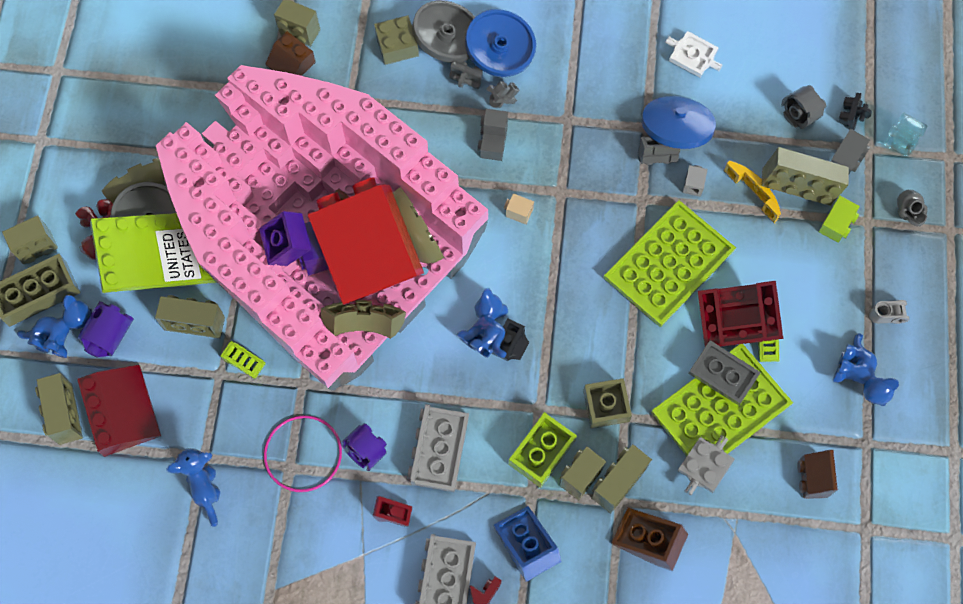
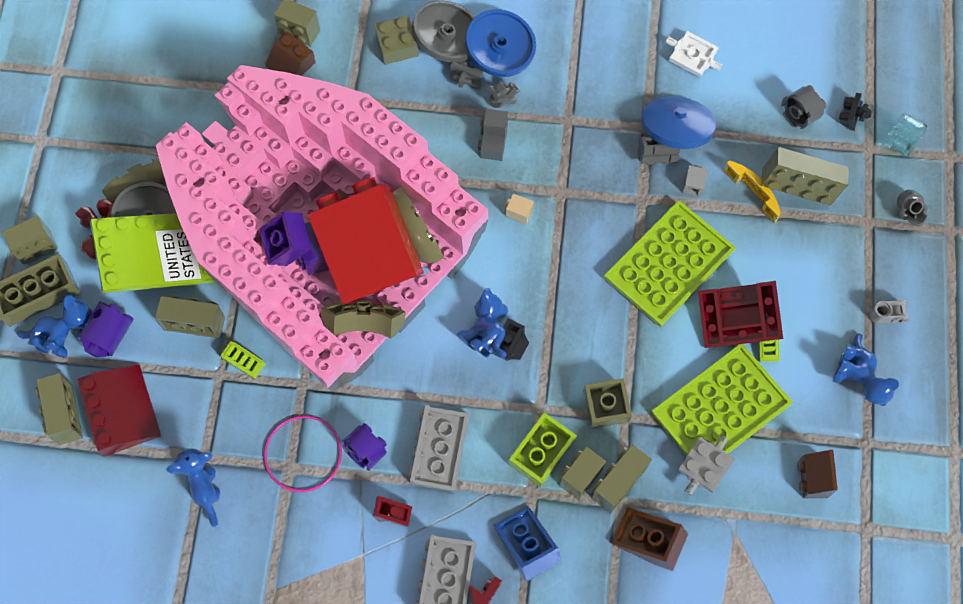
(724, 373): dark grey plate -> none
(839, 219): lime brick -> none
(851, 150): dark grey brick -> none

